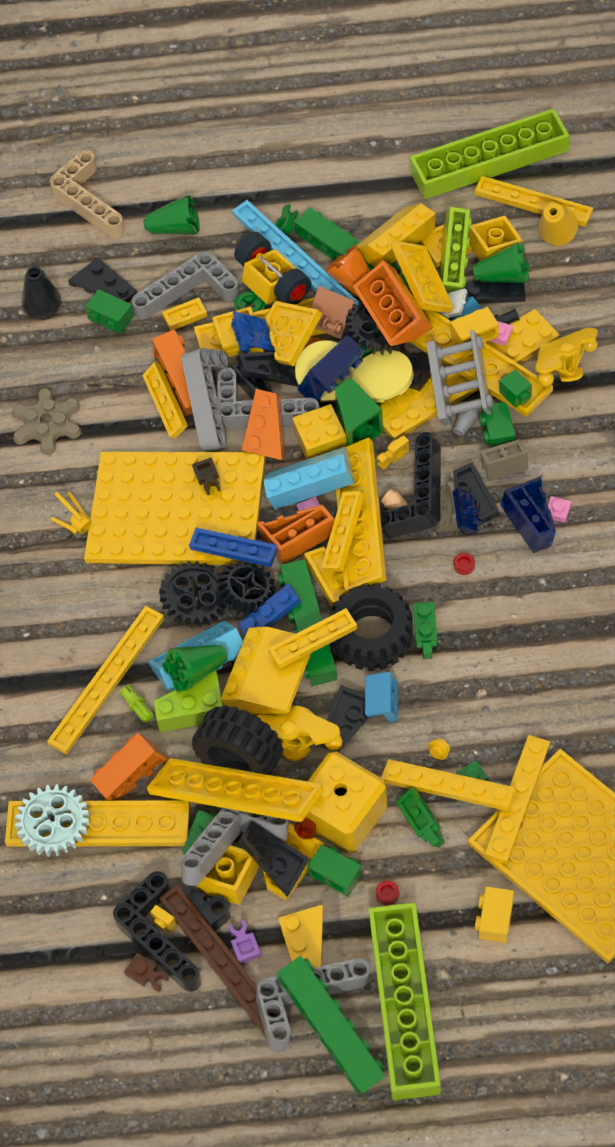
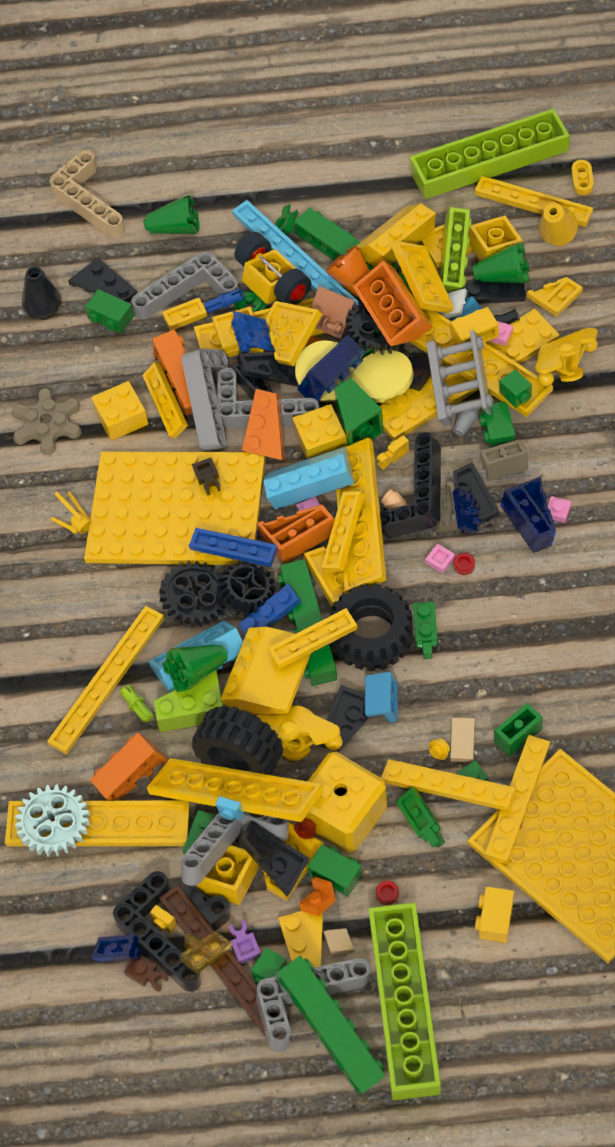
(116, 948): none -> clear blue plate
(119, 410): none -> yellow brick
(202, 953): none -> clear yellow plate
(224, 300): none -> blue axle
(229, 809): none -> medium azure plate
(267, 965): none -> green brick
(319, 899): none -> orange bracket
(338, 942): none -> tan slope
(440, 558): none -> bright pink plate
(462, 740): none -> tan tile
(515, 730): none -> green brick
(556, 296): none -> yellow wing
(582, 181): none -> yellow plate

